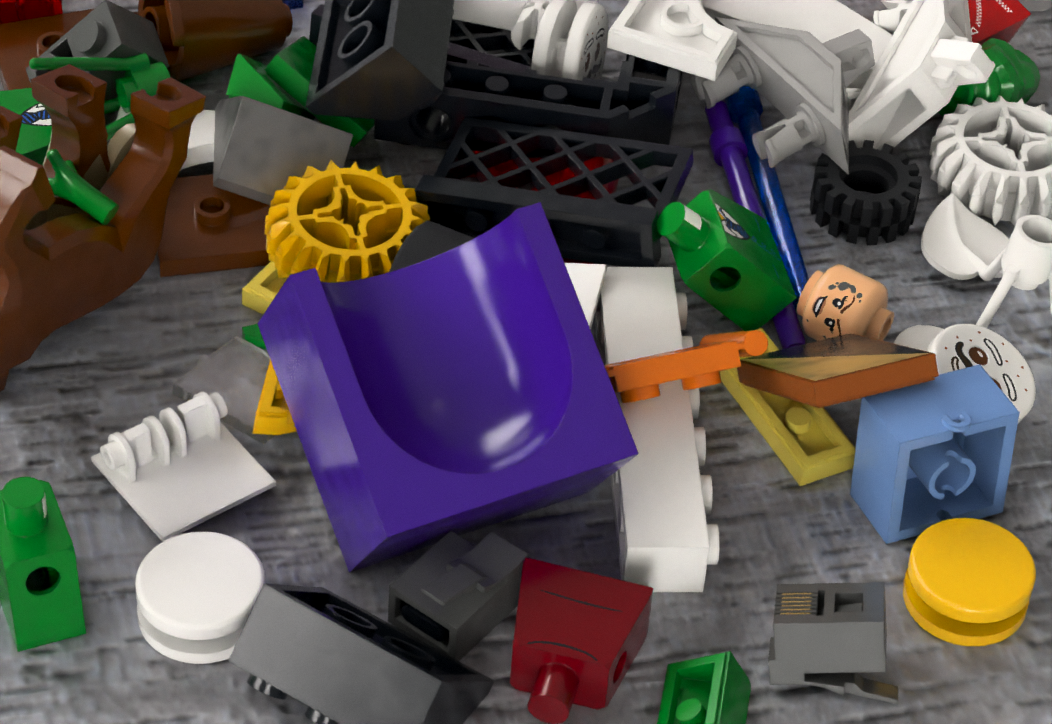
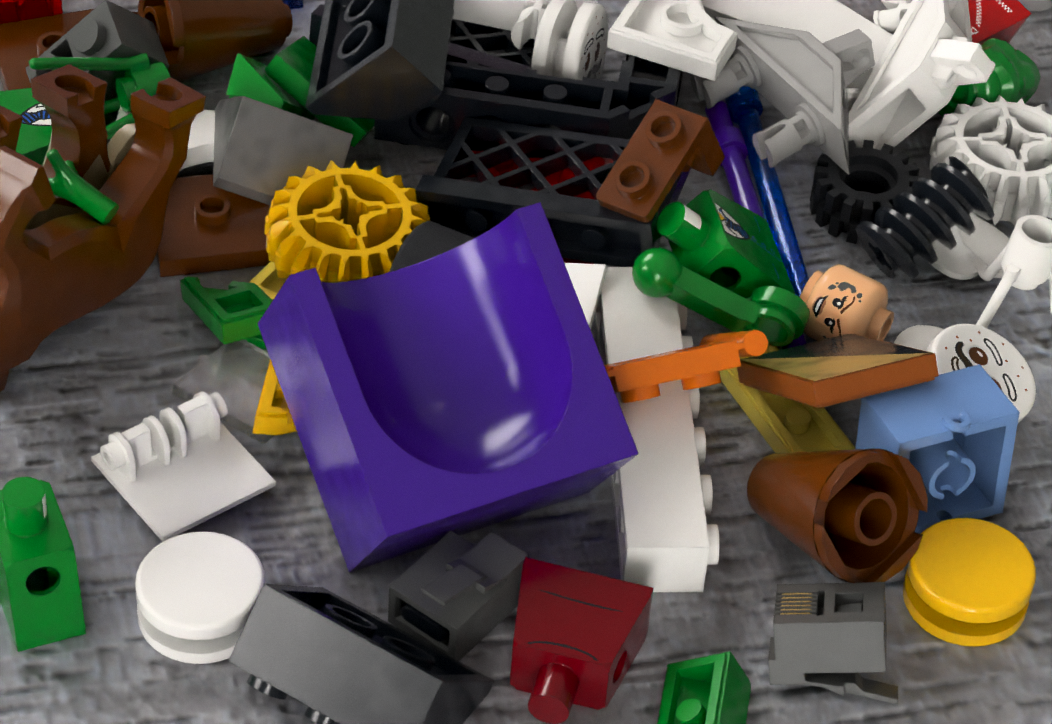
(227, 313): none -> green tile
(659, 150): none -> reddish brown bracket
(768, 309): none -> green piece
(843, 508): none -> reddish brown cone
(924, 218): none -> black piece

